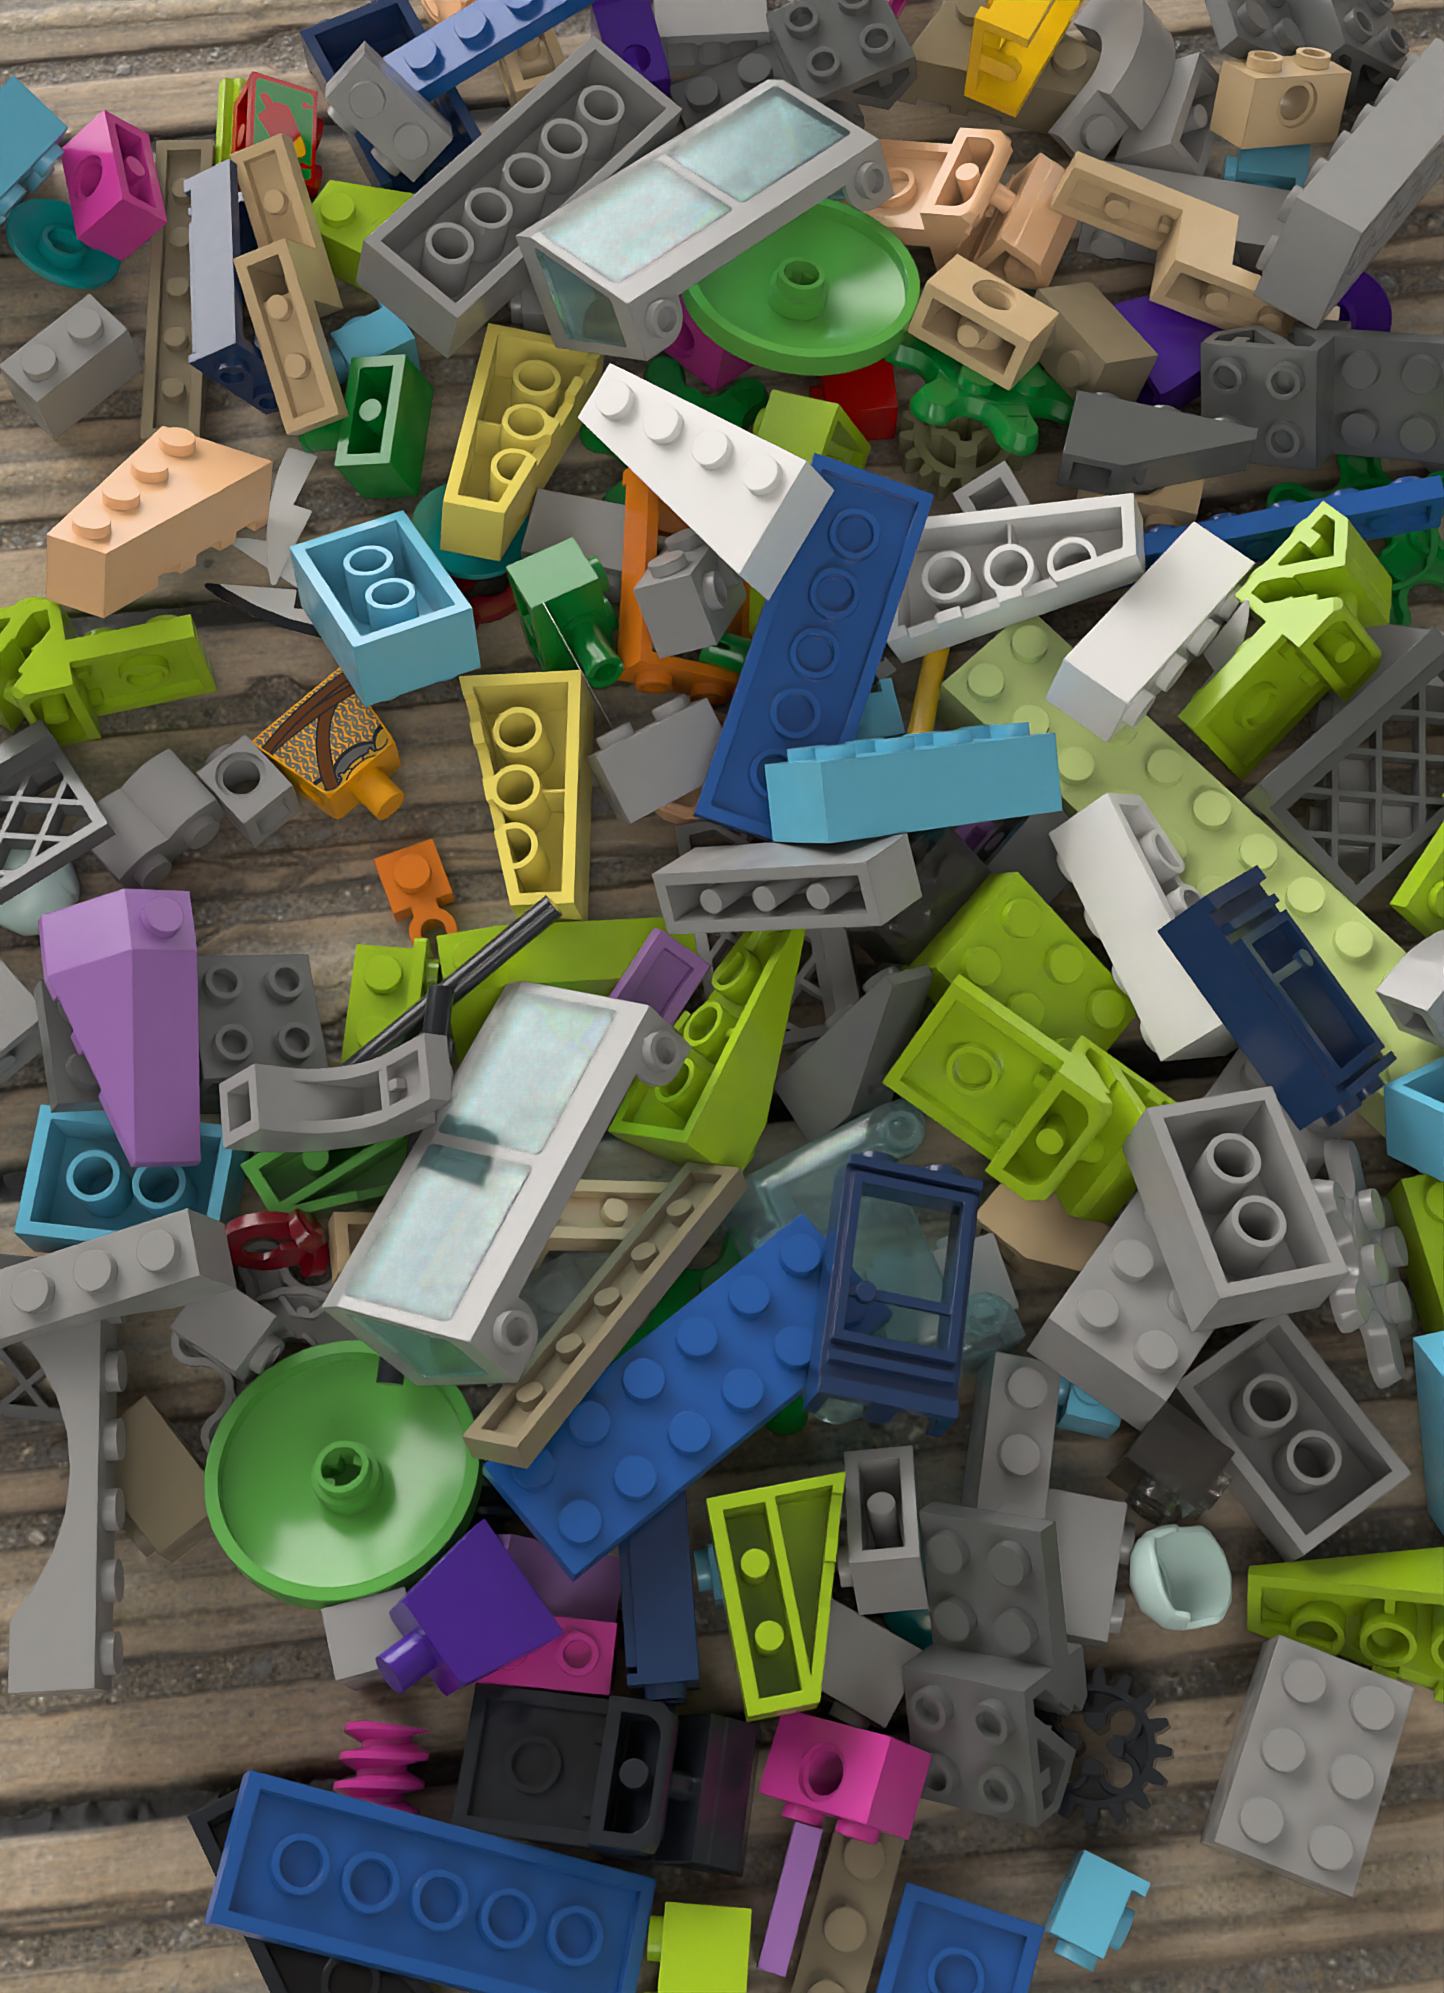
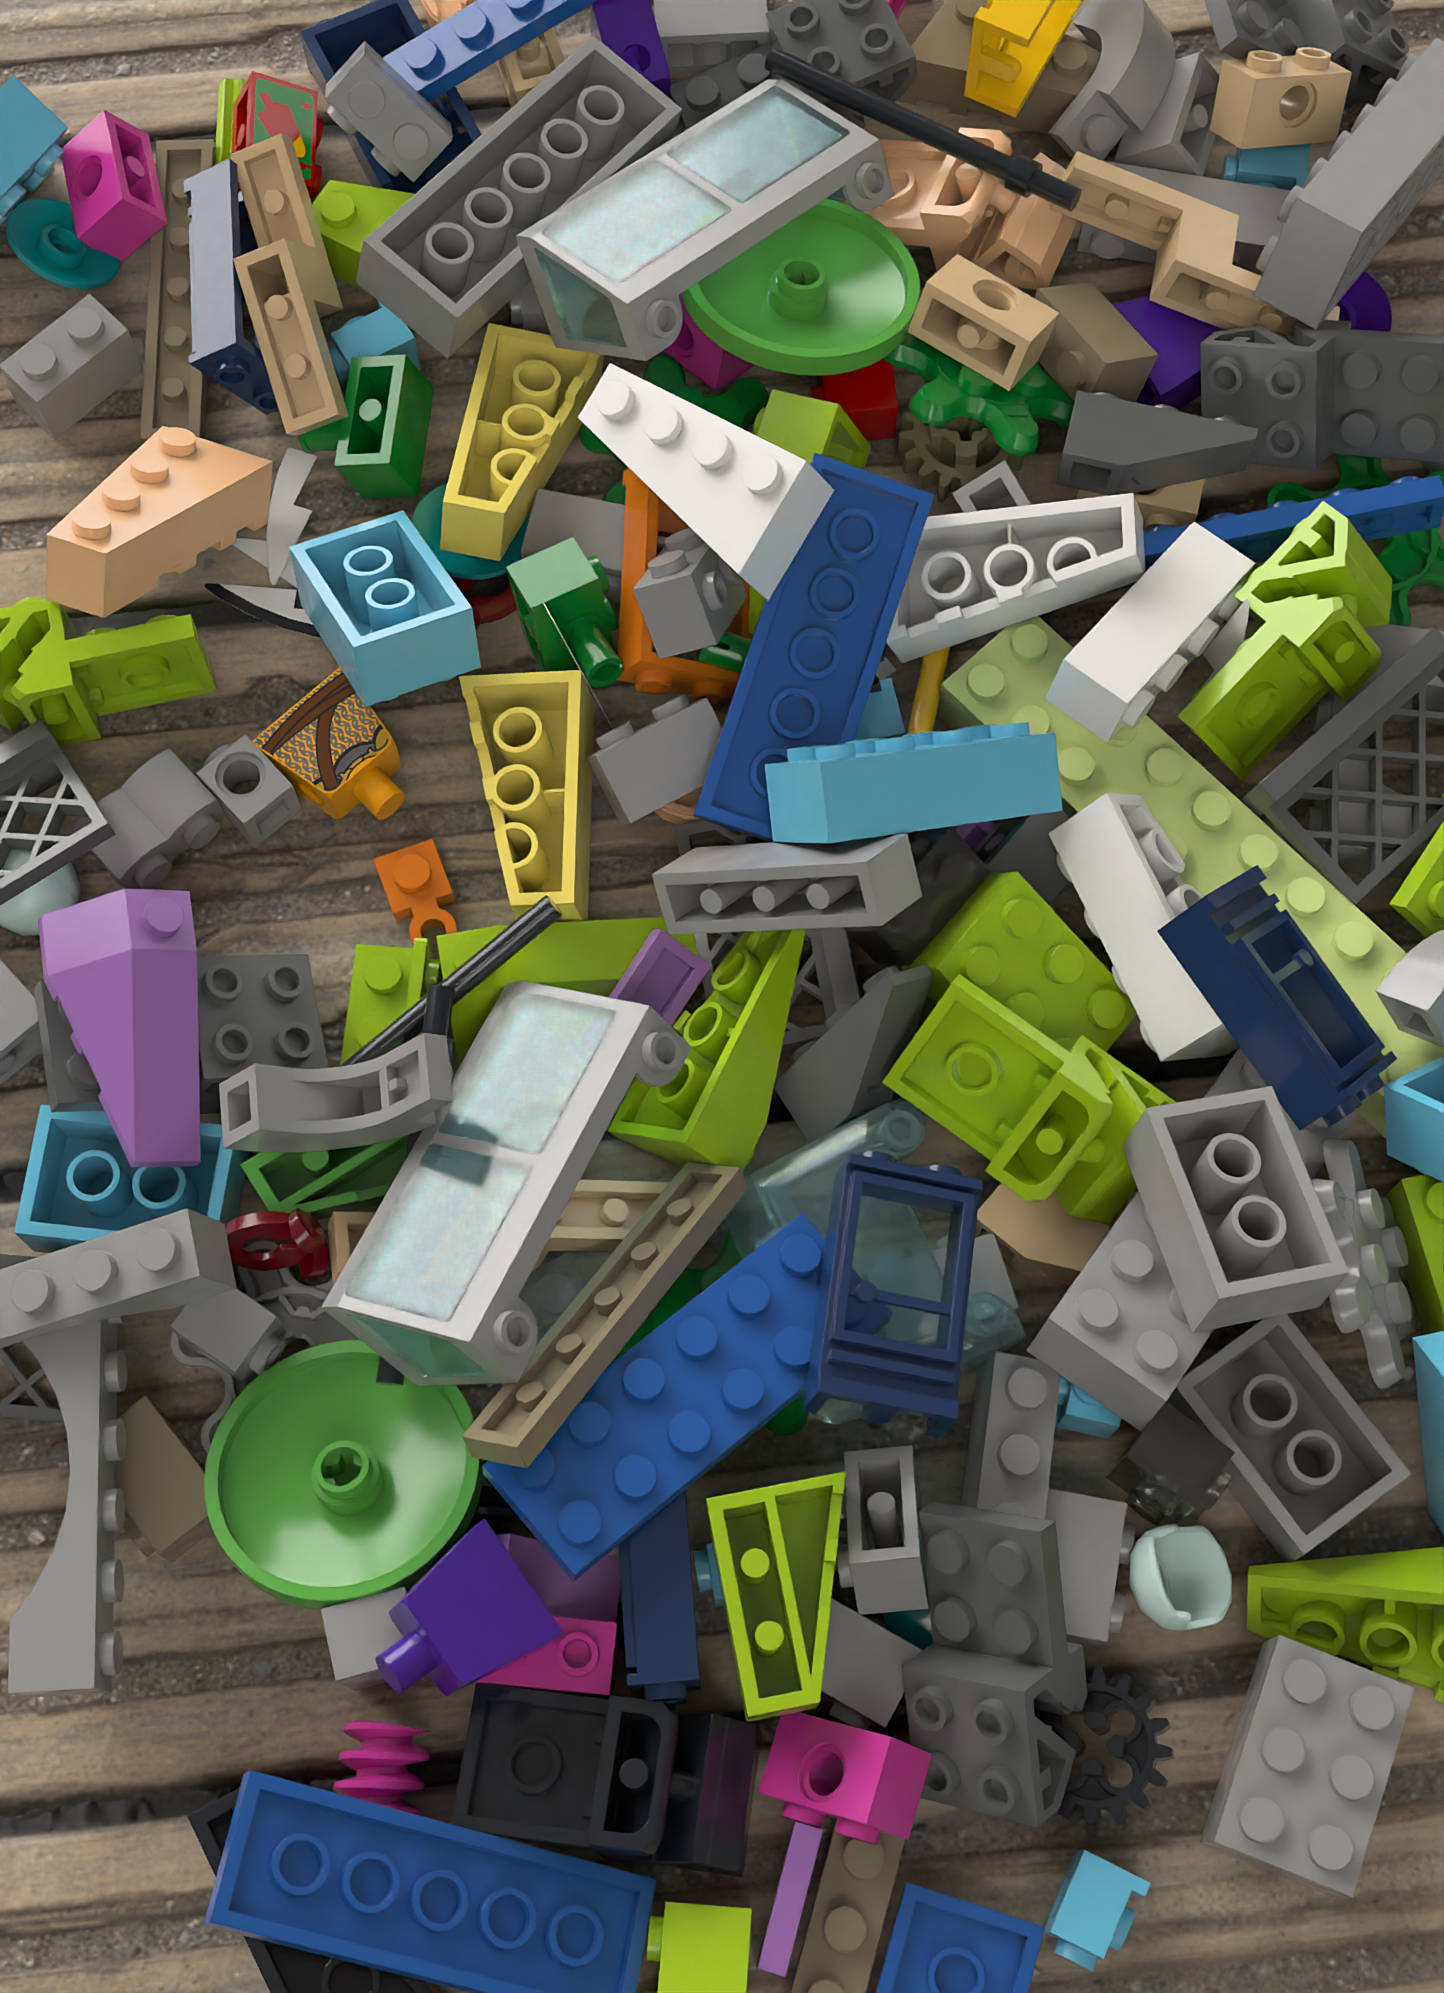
(1019, 173): none -> black bar

